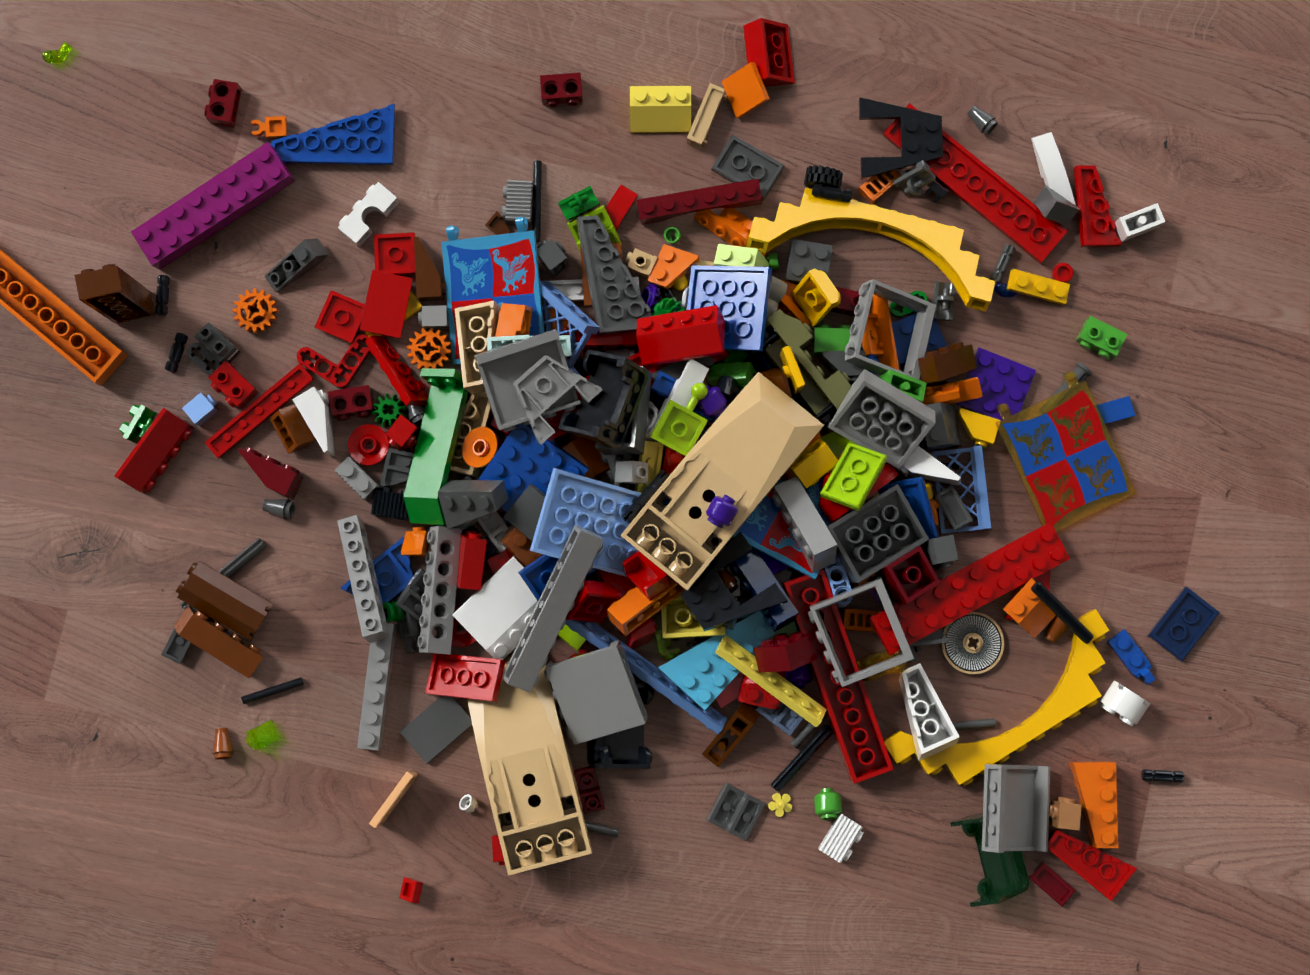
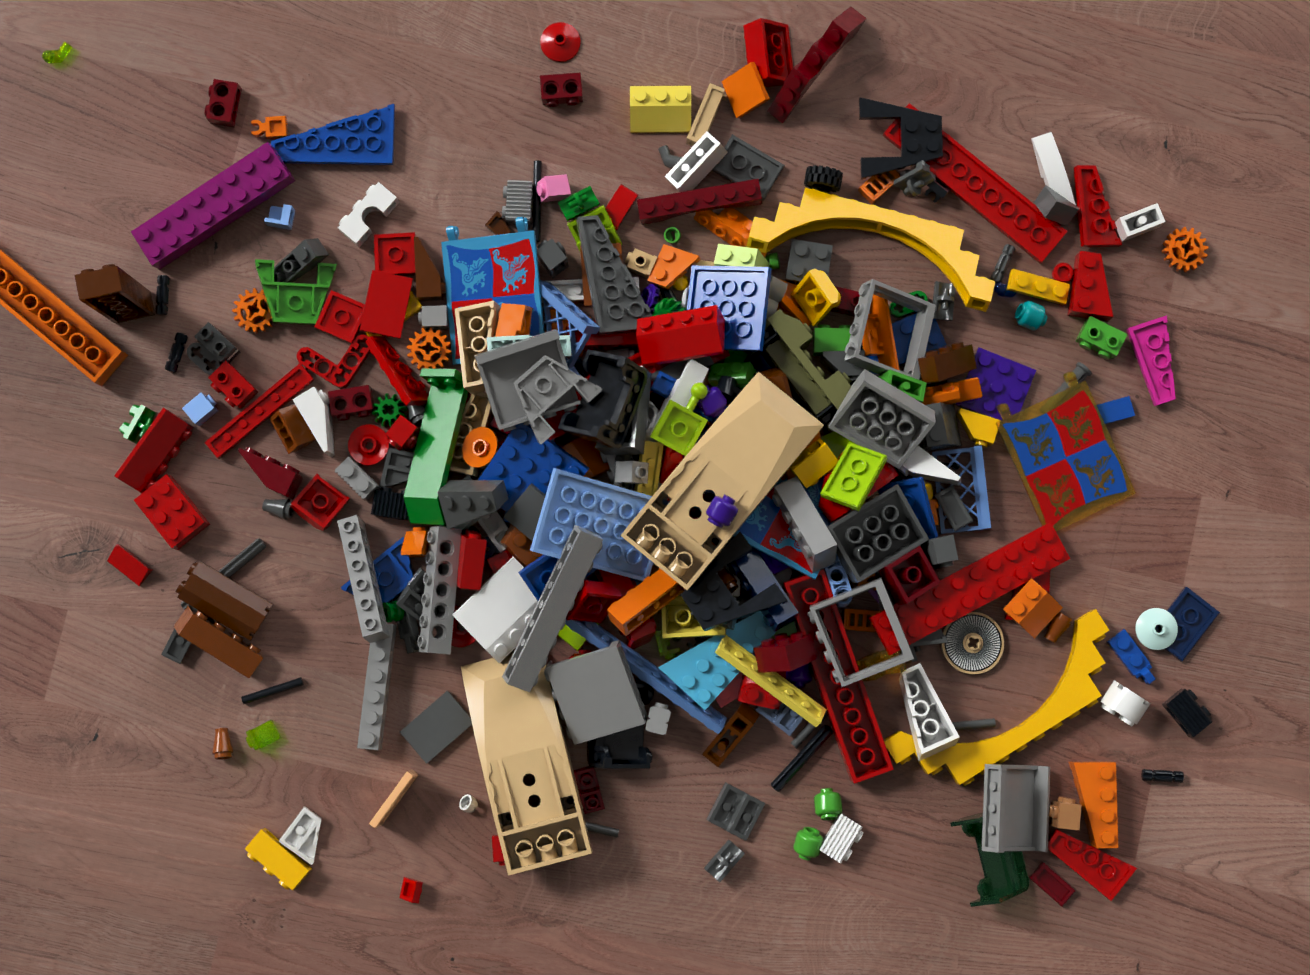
(129, 564): none -> red slope
(171, 512): none -> red brick
(277, 859): none -> yellow brick
(281, 217): none -> light blue panel
(294, 301): none -> bright green wing
(303, 835): none -> white wing
(319, 503): none -> red slope
(465, 677): plate -> none
(553, 188): none -> bright pink brick
(564, 50): none -> red dish
(644, 497): black pin -> none
(645, 575): red panel -> none
(658, 717): none -> light grey brick
(668, 159): none -> dark grey arm
(696, 163): none -> white brick
(724, 860): none -> dark grey hips
(780, 804): light yellow plant -> none
(791, 369): yellow plate -> none
(808, 843): none -> bright green head
(817, 58): none -> dark red arch
(831, 192): black axle -> none
(985, 122): dark grey cone -> none
(1031, 315): none -> teal head
(1062, 612): black axle -> none
(1089, 288): none -> red wedge
(1146, 630): none -> light aqua dish
(1152, 352): none -> dark pink wing
(1187, 712): none -> black brick
(1193, 251): none -> orange gear

